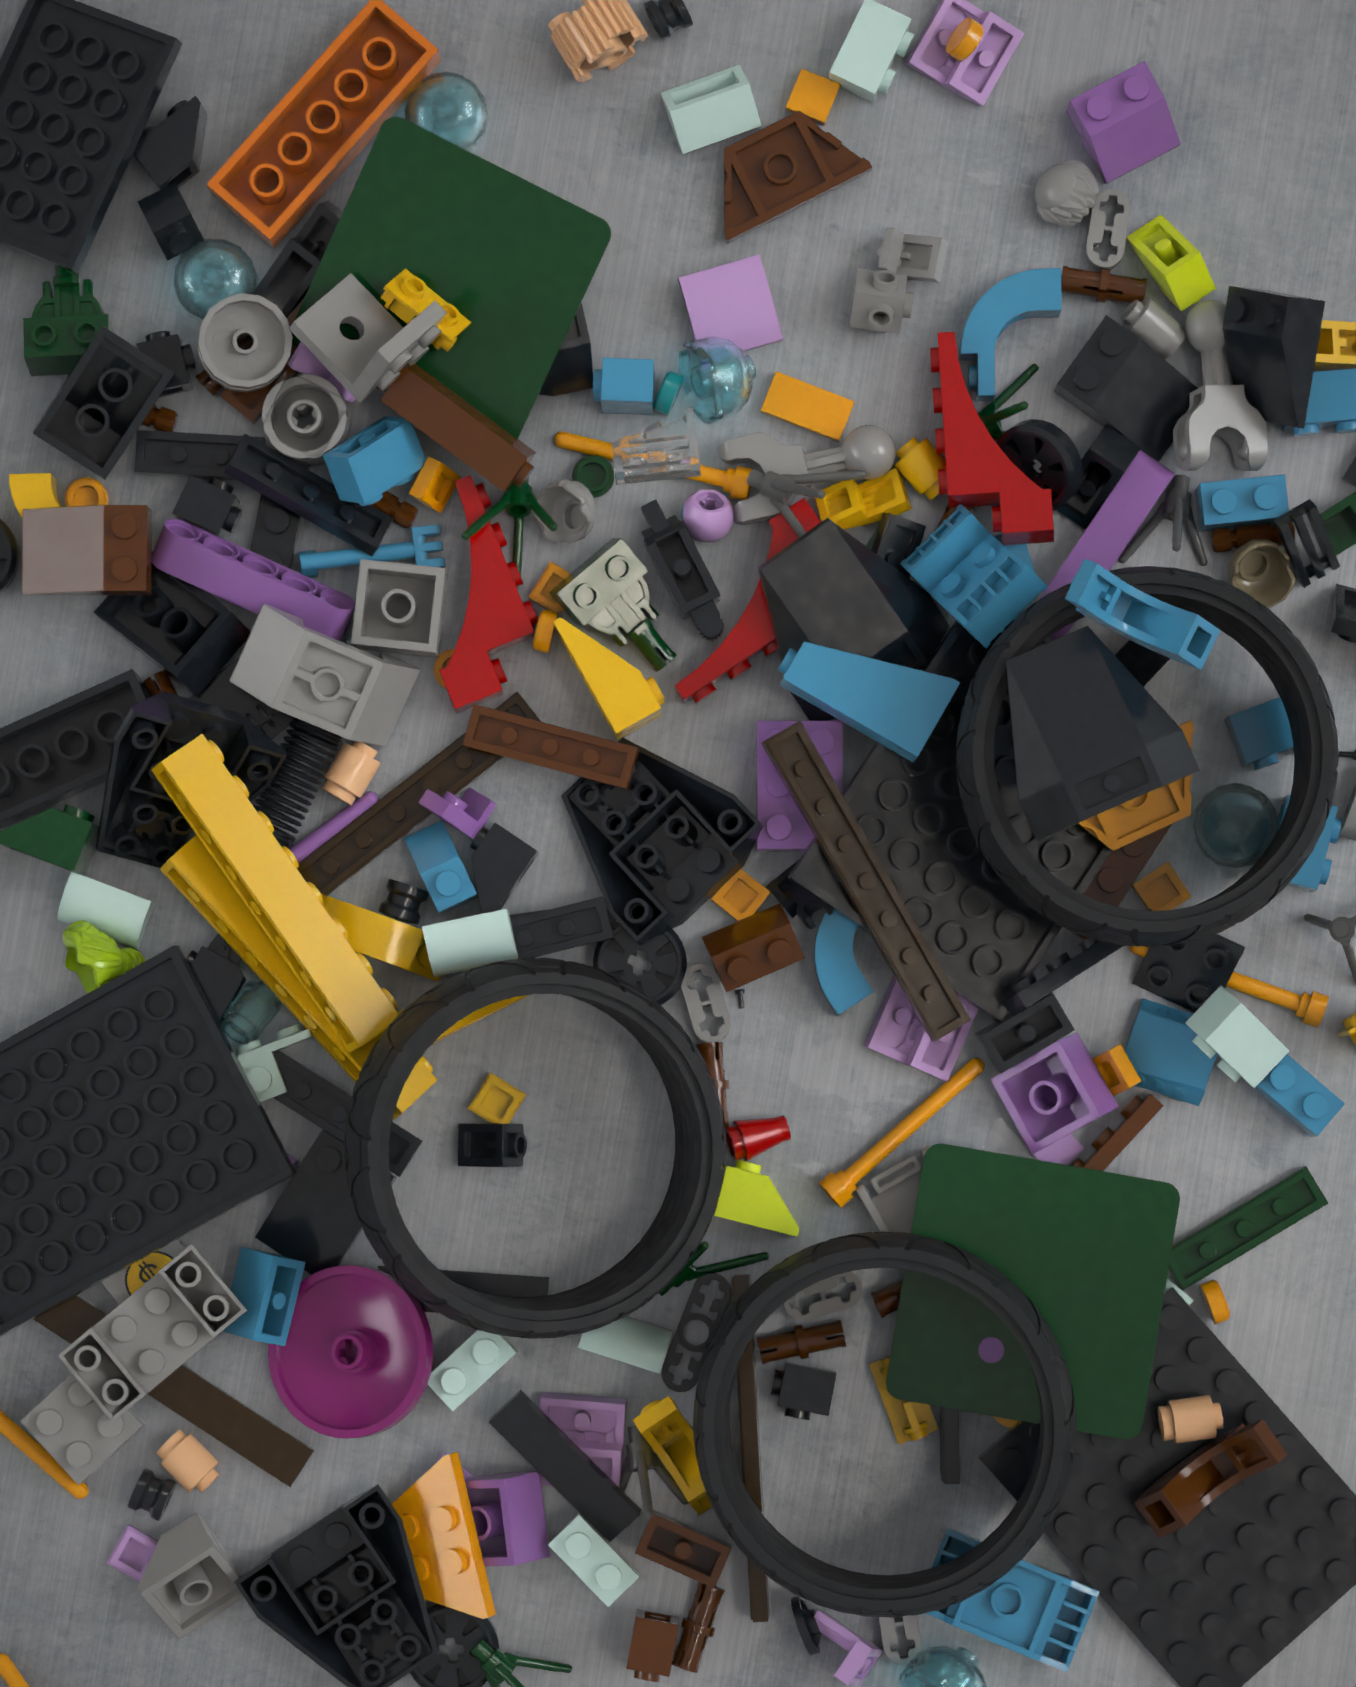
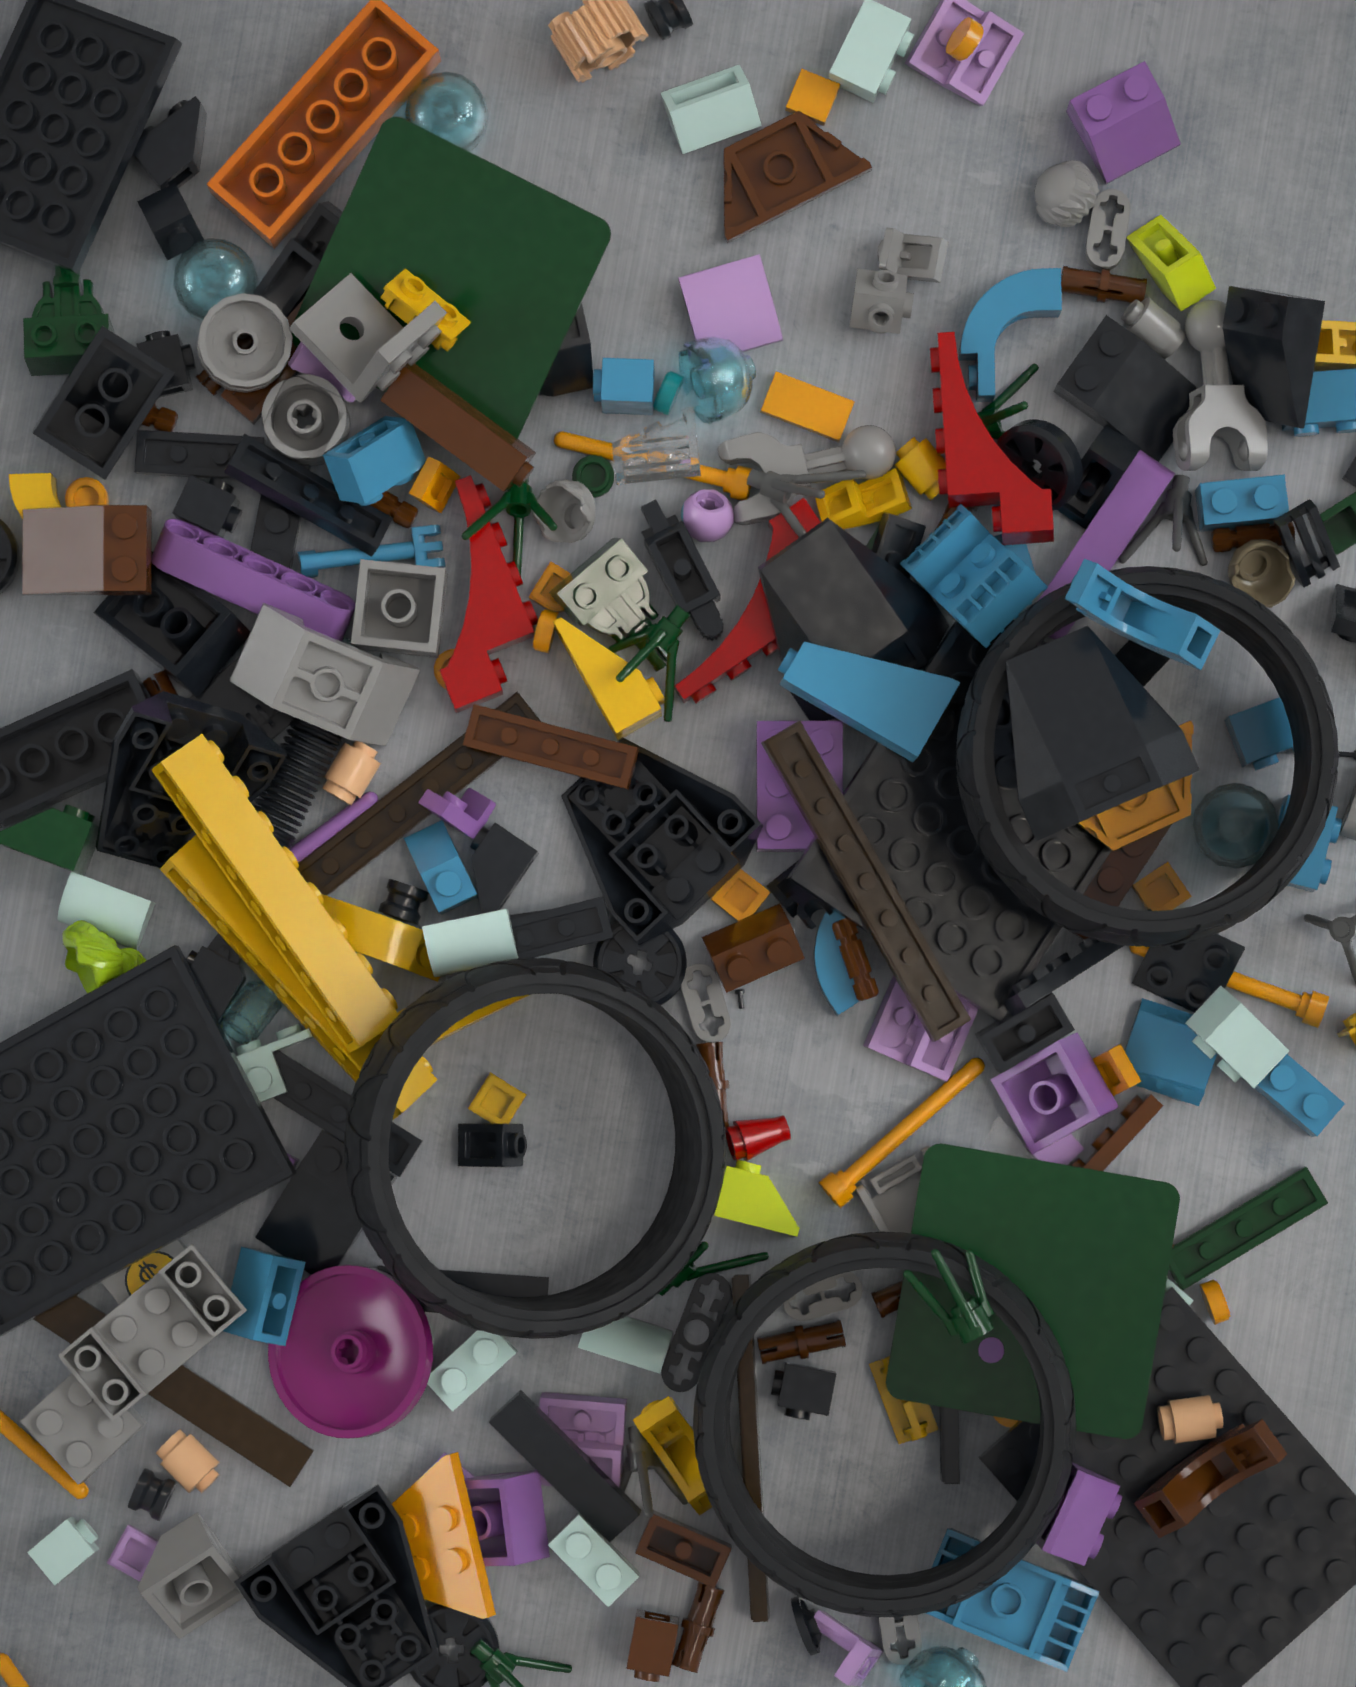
(65, 1549): none -> light aqua brick
(662, 634): none -> dark green plant
(855, 959): none -> reddish brown axle
(969, 1318): none -> dark green plant
(1080, 1516): none -> medium lavender slope

